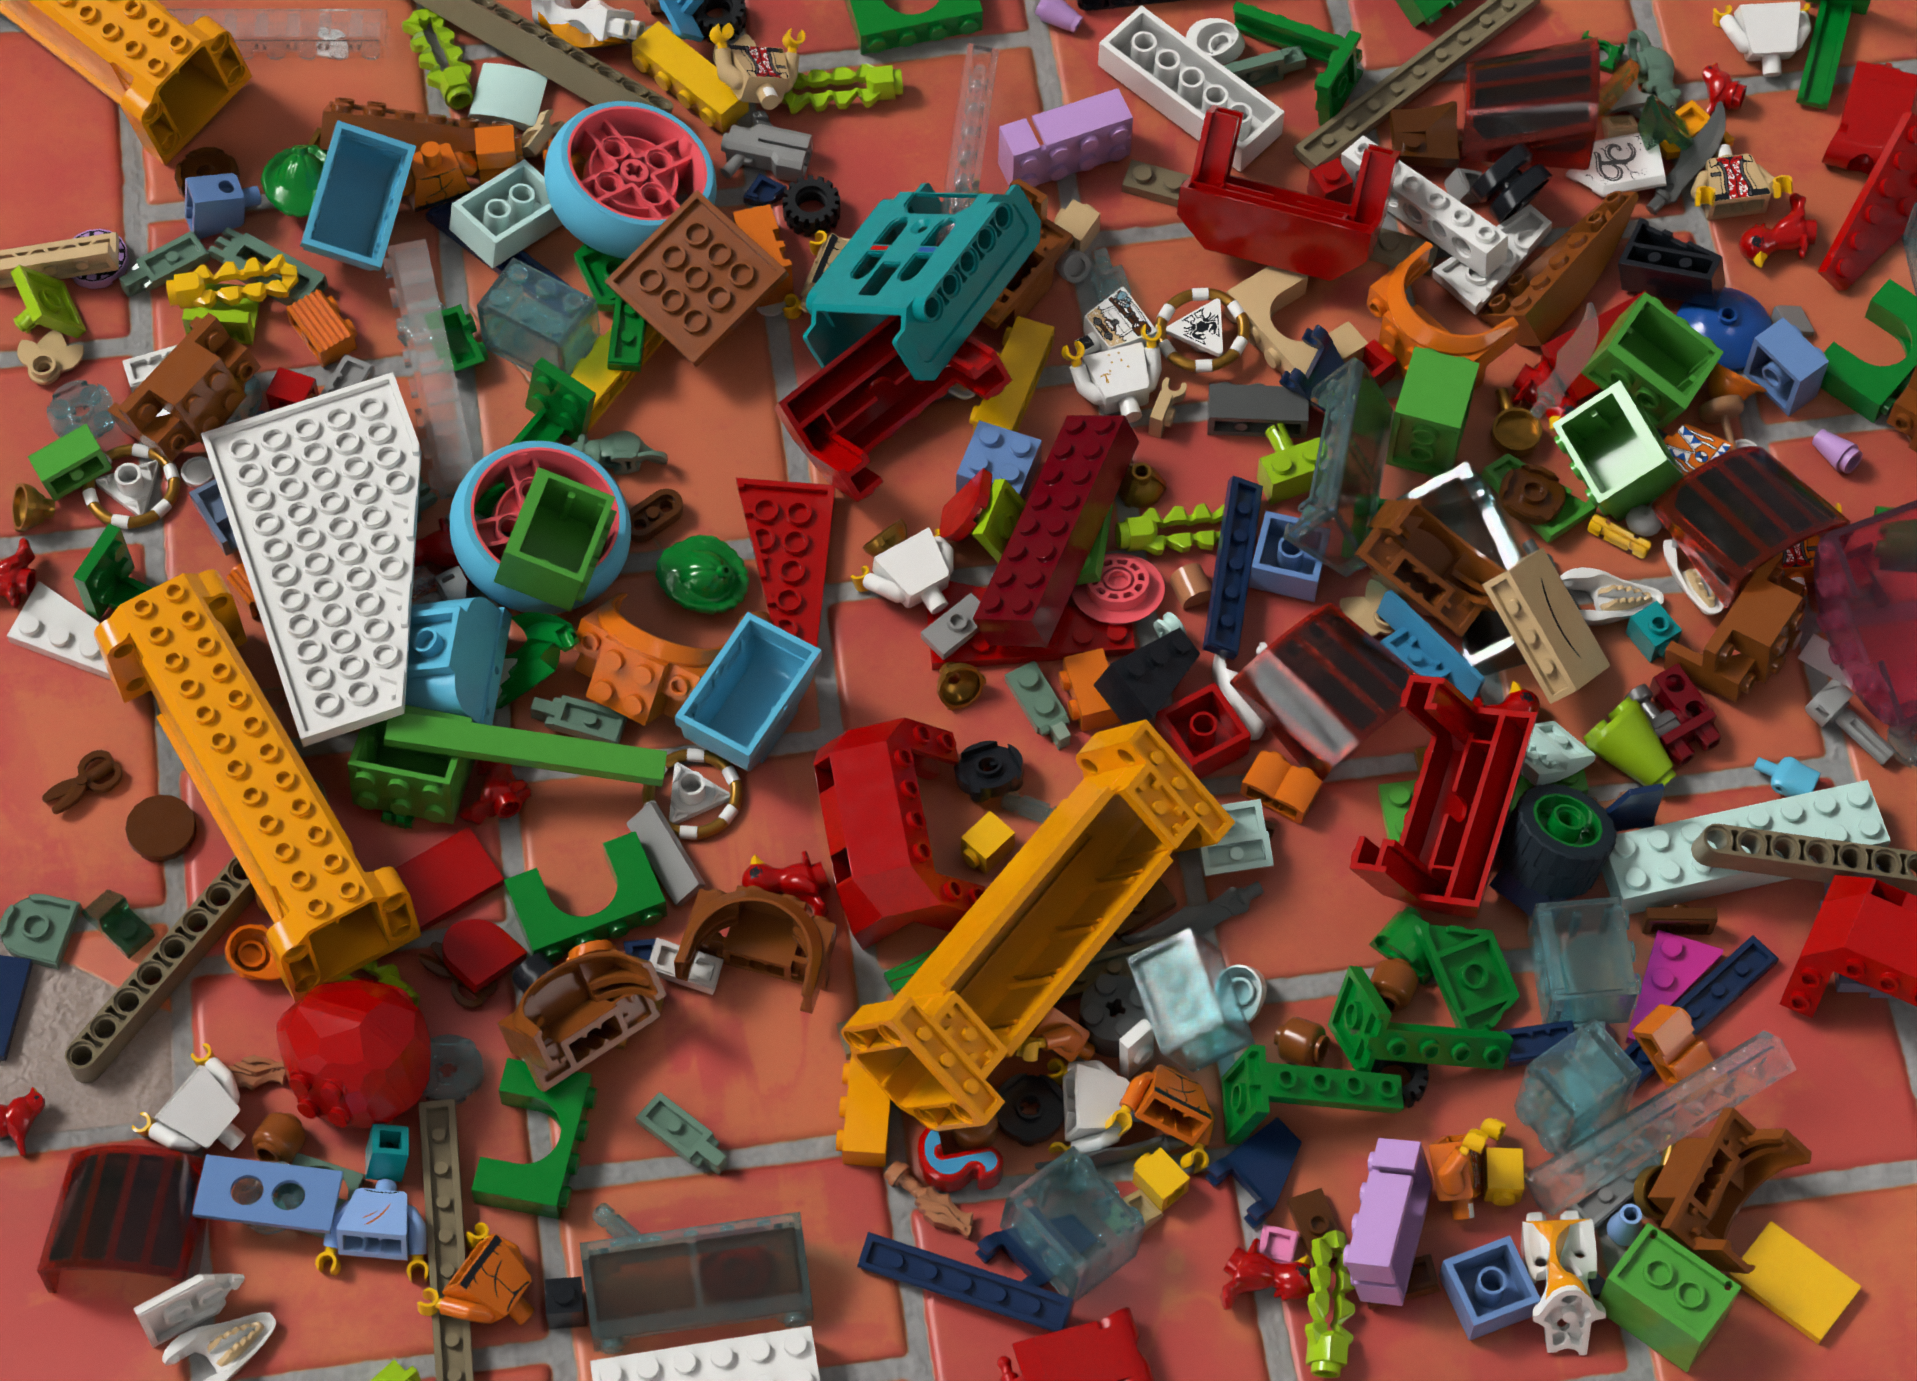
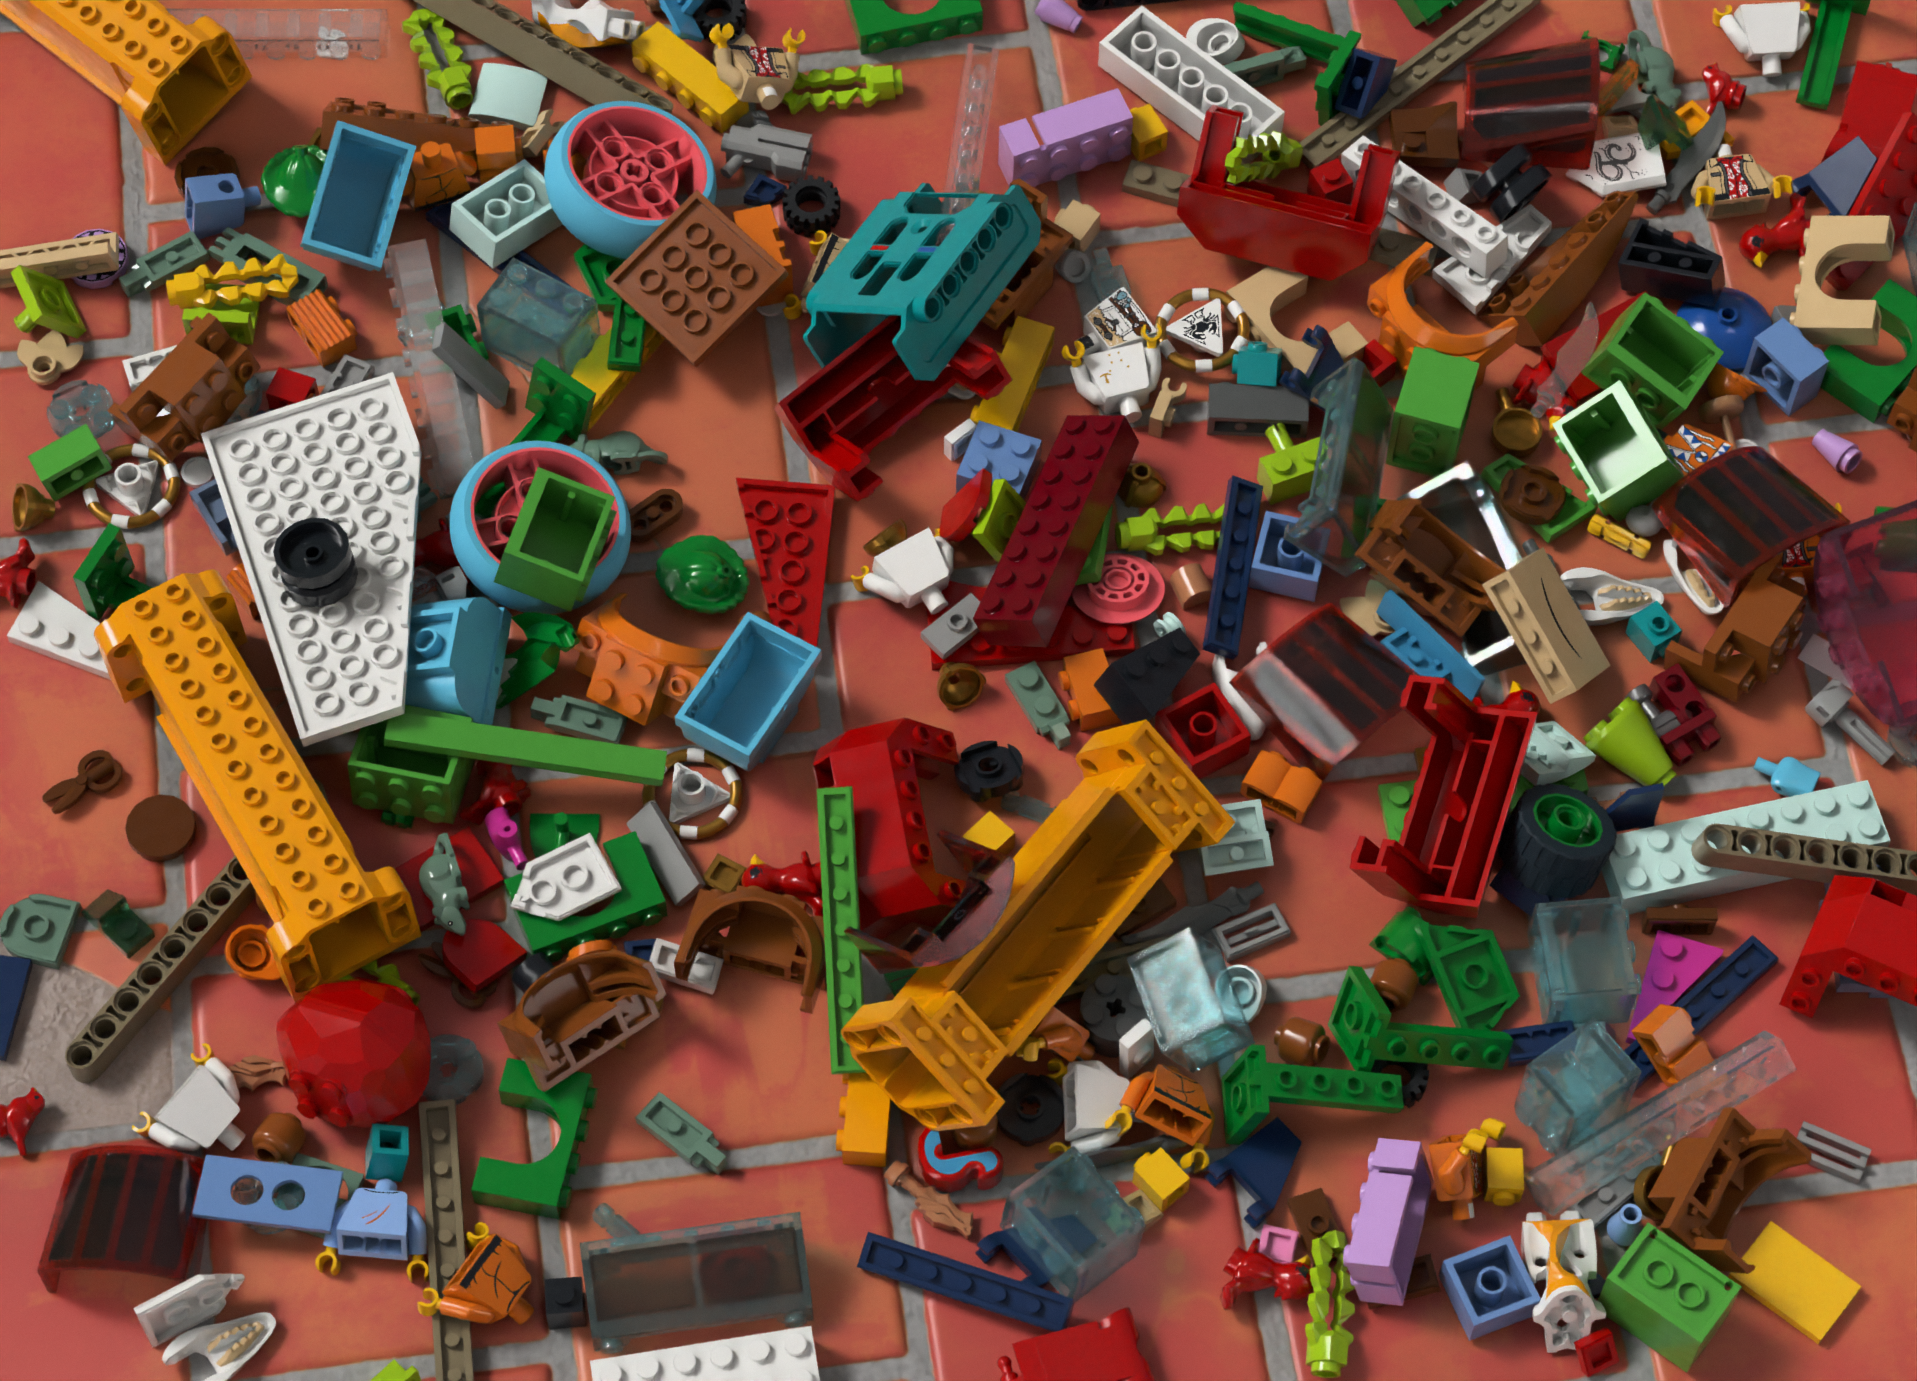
(315, 562): none -> black wheel
(443, 886): none -> sand green animal
(470, 366): none -> light grey tile
(506, 836): none -> dark pink piece
(558, 829): none -> green shield
(565, 880): none -> white tile
(723, 874): none -> pearl gold tile
(840, 911): none -> bright green tile
(958, 439): none -> white tile
(964, 927): none -> windscreen
(1148, 133): none -> yellow brick
(1251, 946): none -> light grey tile
(1258, 364): none -> teal brick
(1277, 153): none -> lime sword
(1364, 82): none -> dark blue slope
(1596, 1351): none -> red tile
(1829, 244): none -> tan arch
(1838, 1142): none -> light grey tile
(1839, 177): none -> dark blue flag

